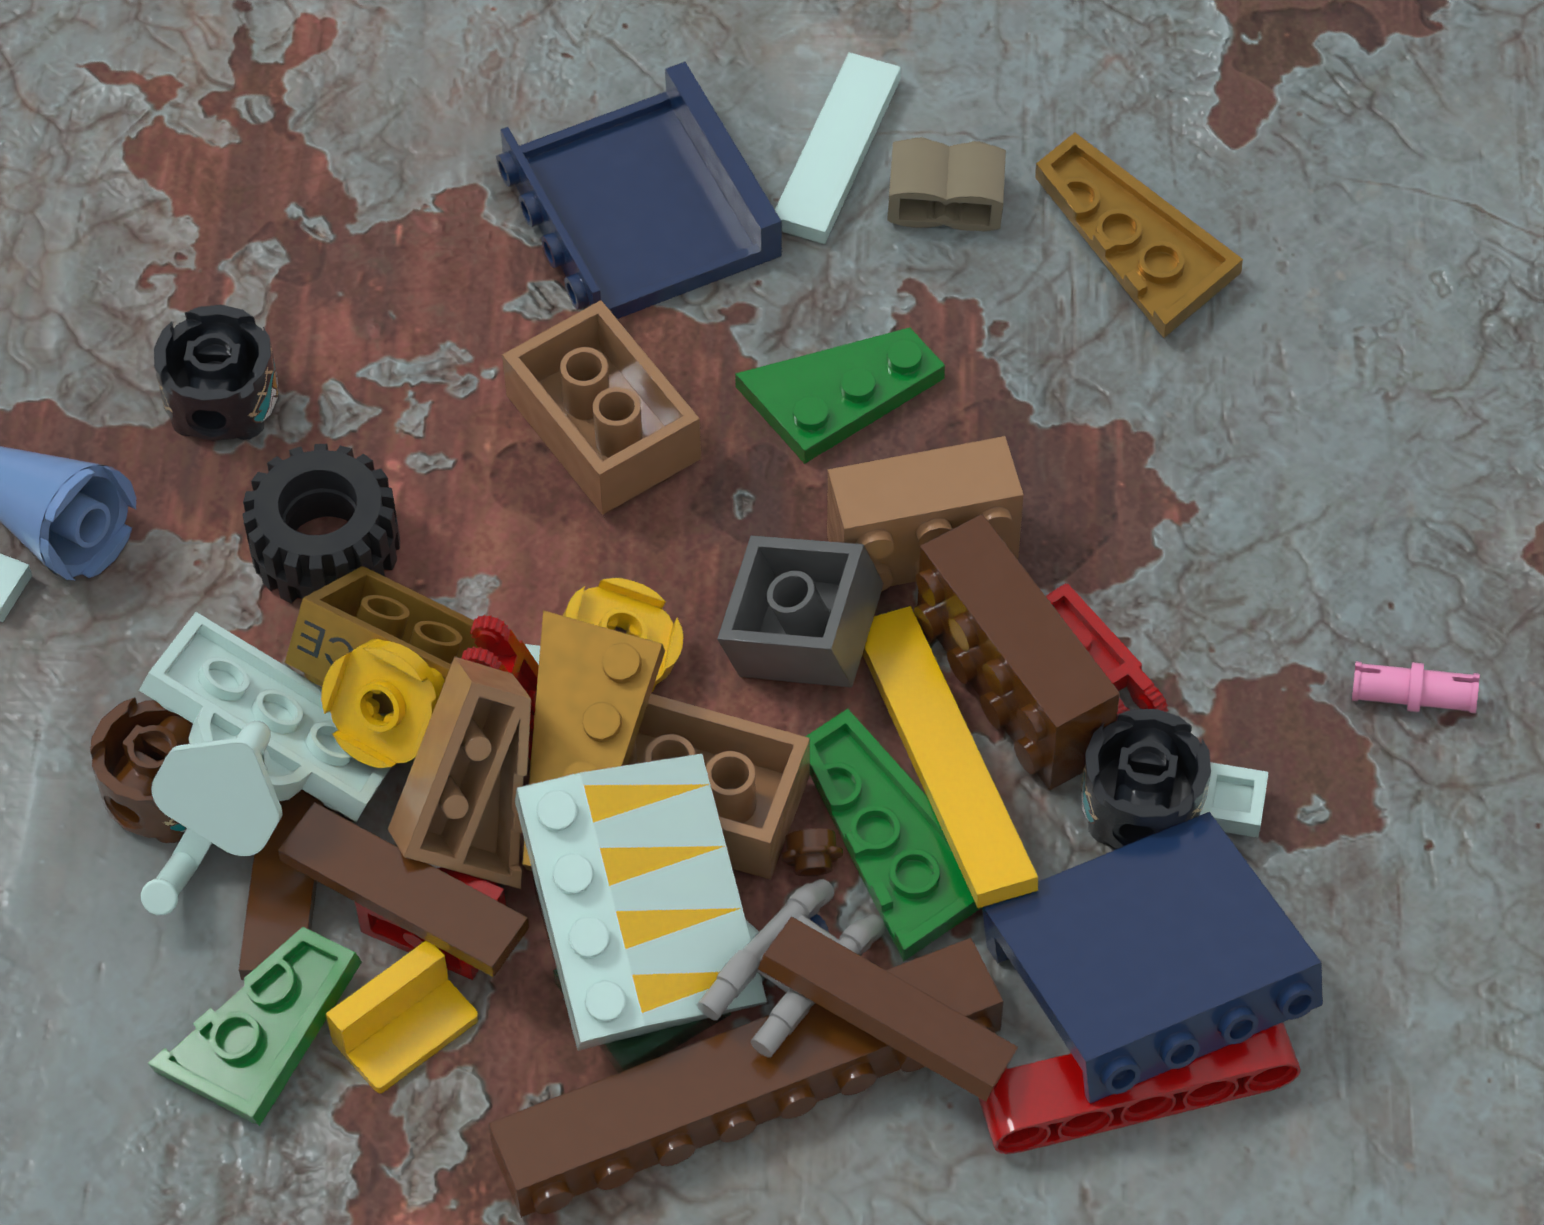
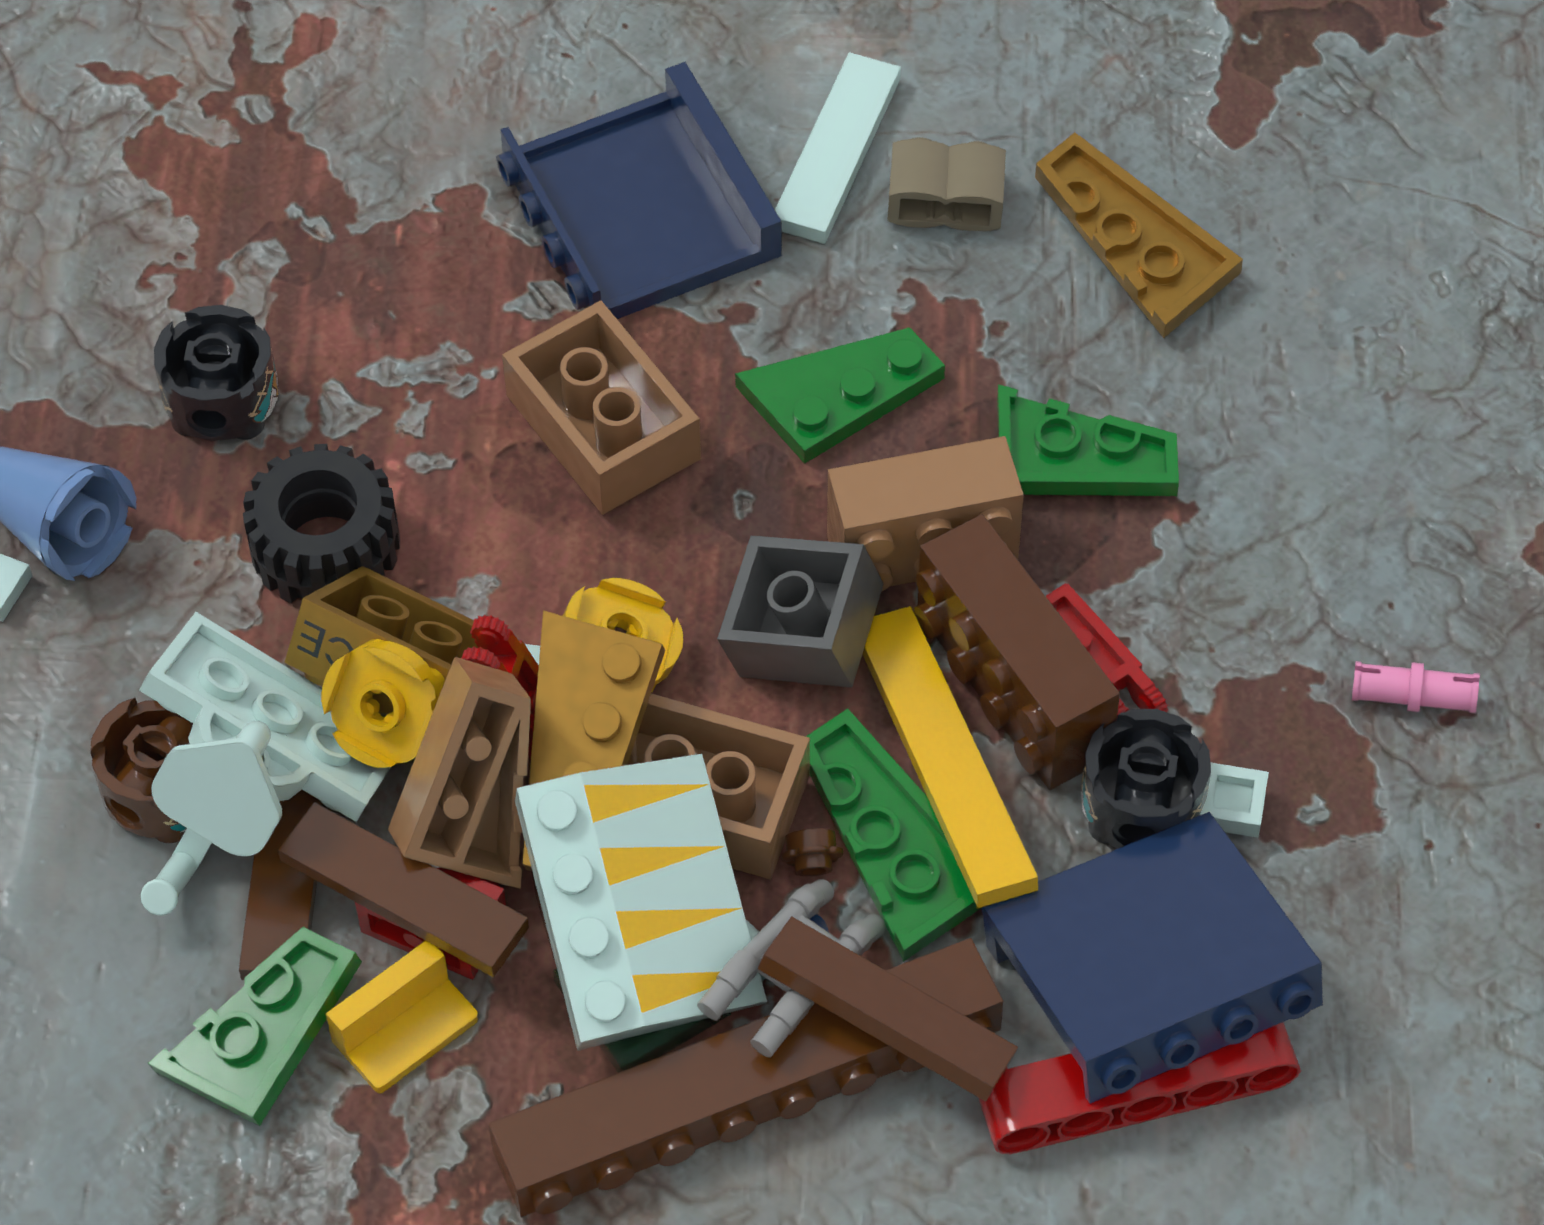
(1082, 454): none -> green wing

